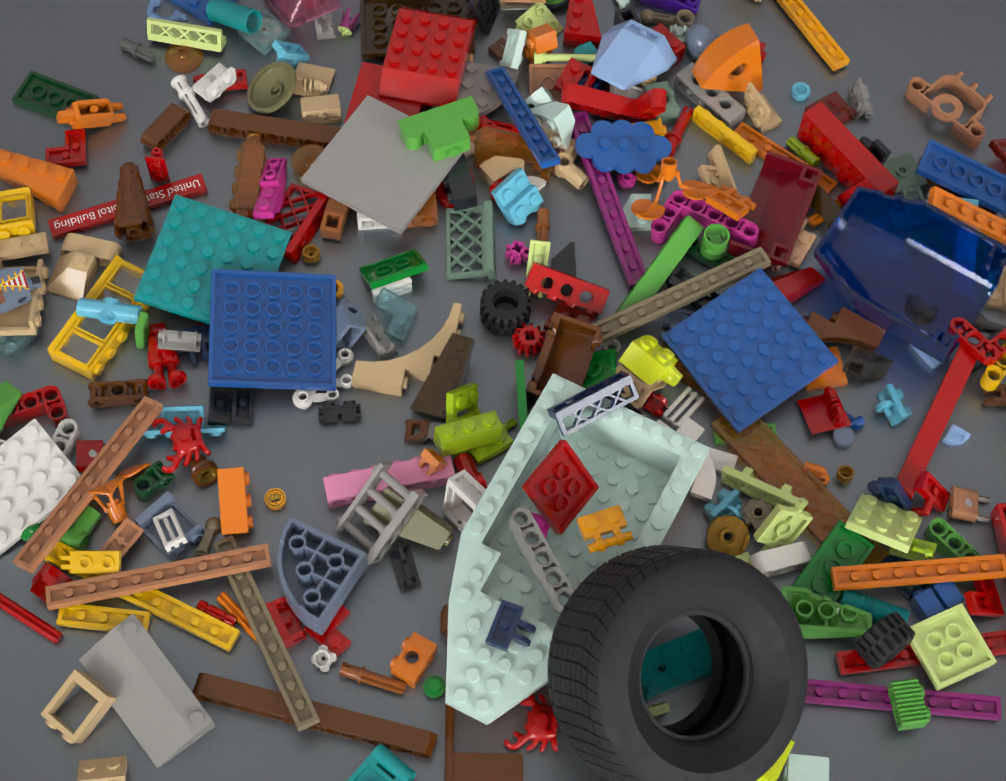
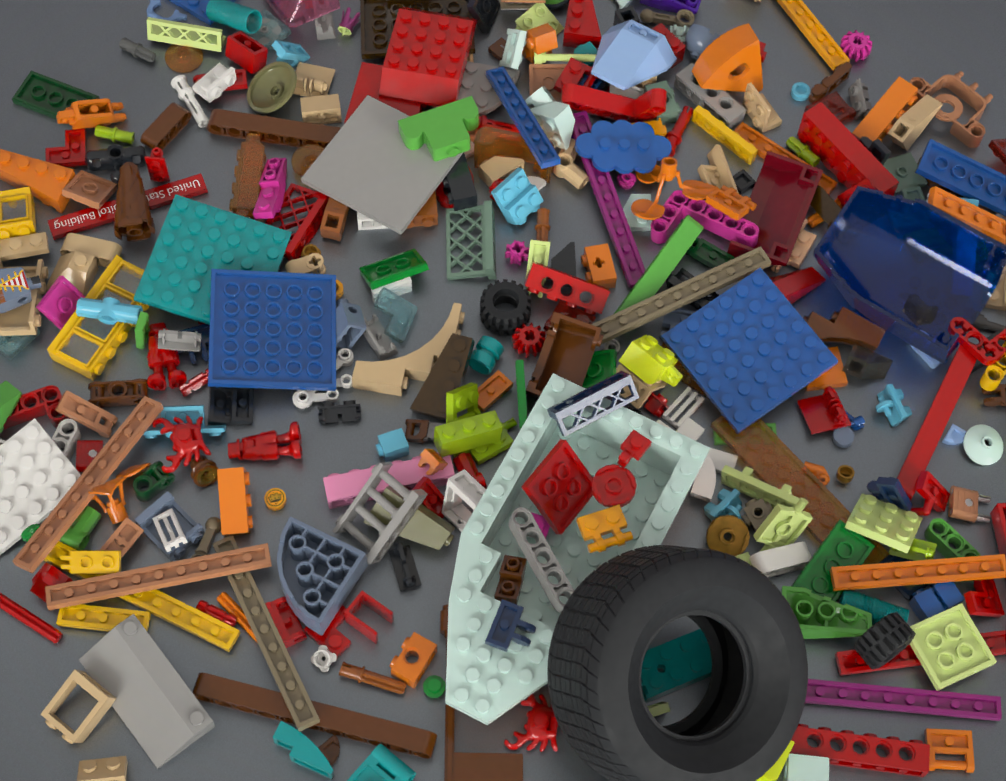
(60, 302): none -> dark pink plate
(86, 413): none -> nougat plate
(89, 189): none -> nougat hinge
(114, 158): none -> black piece
(115, 134): none -> lime axle
(194, 383): none -> red axle
(246, 52): none -> red brick
(266, 444): none -> red piece
(302, 750): none -> teal slope
(306, 265): none -> tan piece
(331, 749): none -> reddish brown tile
(365, 599): none -> red piece
(392, 445): none -> medium azure brick
(434, 499): none -> red slope
(485, 354): none -> teal wheel
(493, 390): none -> orange plate
(511, 579): none -> reddish brown slope
(599, 266): none -> orange brick
(613, 486): none -> red tile
(633, 447): none -> red plate
(714, 242): bright green wheel -> none
(743, 181): none -> black tile
(830, 83): none -> reddish brown hinge
(856, 45): none -> dark pink gear
(887, 110): none -> orange wedge
(908, 704): bright green brick -> none
(914, 121): none -> tan slope
(917, 752): none -> red brick
(950, 742): none -> orange plate
(976, 448): none -> light aqua dish

